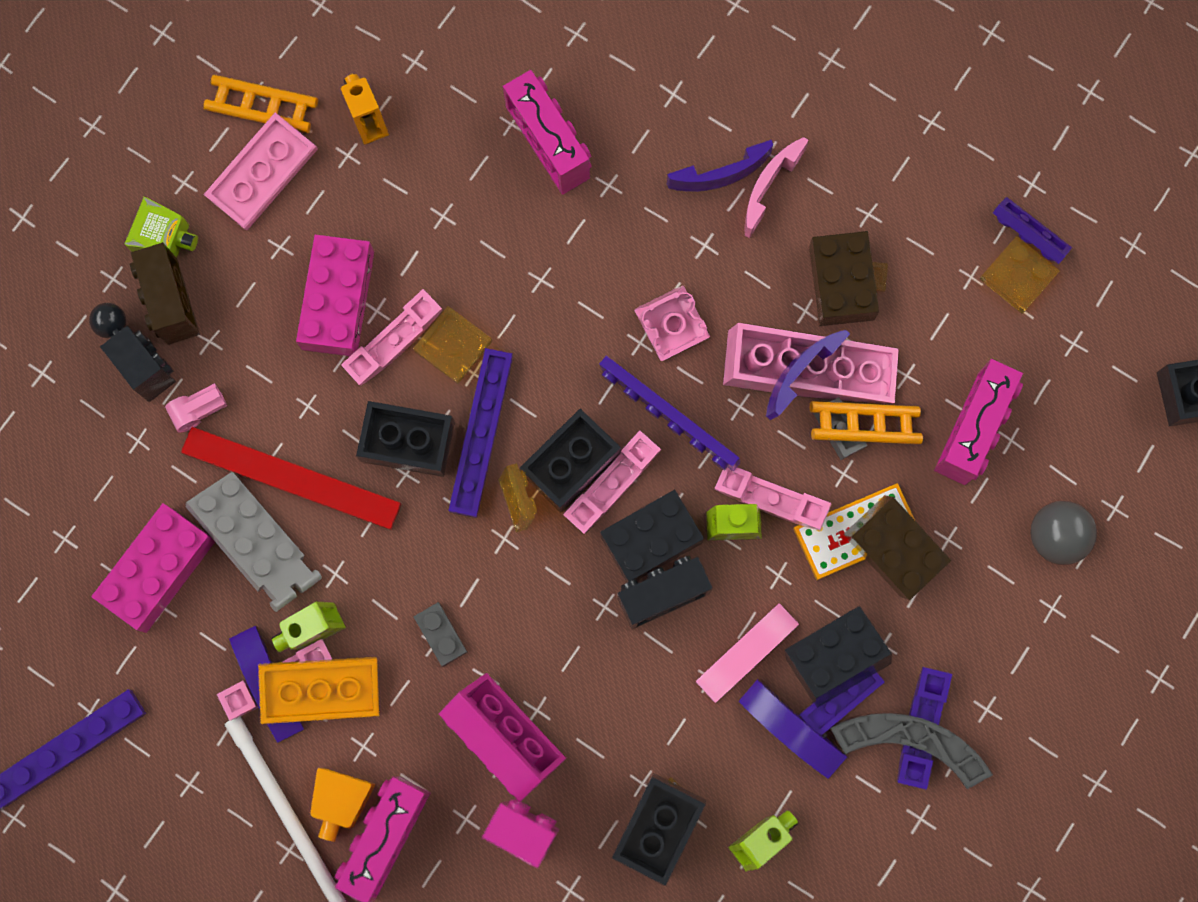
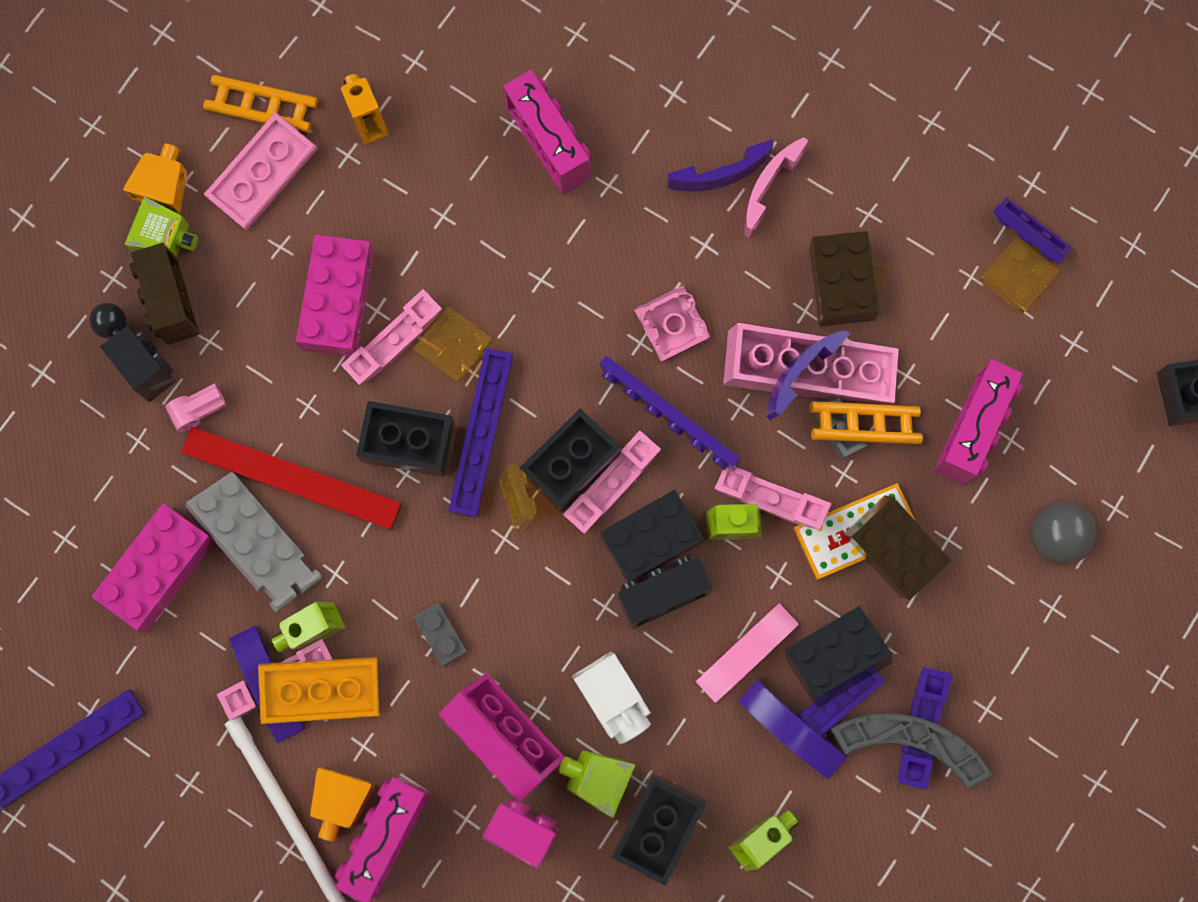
(159, 179): none -> light orange torso
(597, 779): none -> lime torso
(613, 698): none -> white piece

